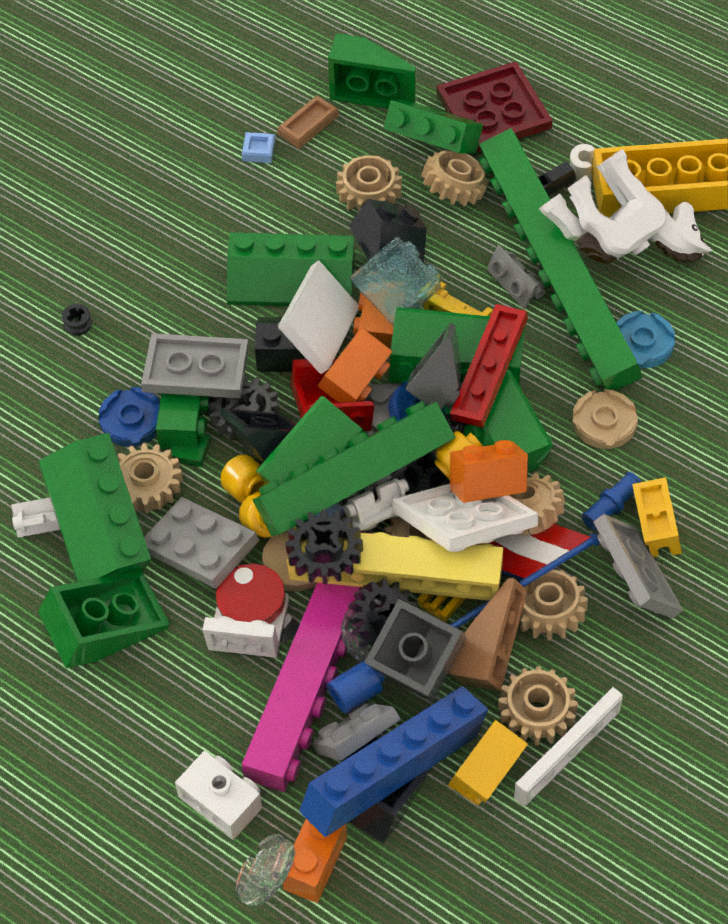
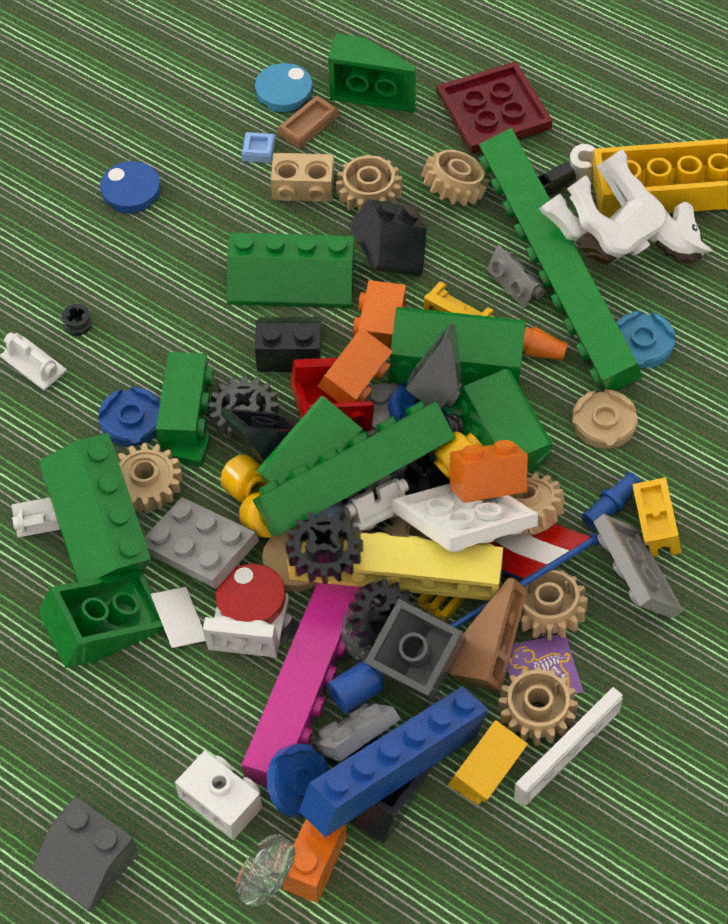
(31, 361): none -> white hinge
(84, 854): none -> dark grey slope
(130, 186): none -> blue tile
(178, 617): none -> white sticker
(195, 365): light grey plate -> none
(283, 87): none -> dark azure tile
(290, 775): none -> blue tile
(302, 177): none -> tan brick
(319, 317): white tile -> none
(396, 279): clear light blue plate -> none
(433, 126): green brick -> none
(489, 365): red plate -> none
(543, 345): none -> orange cone
(547, 655): none -> medium lavender sticker

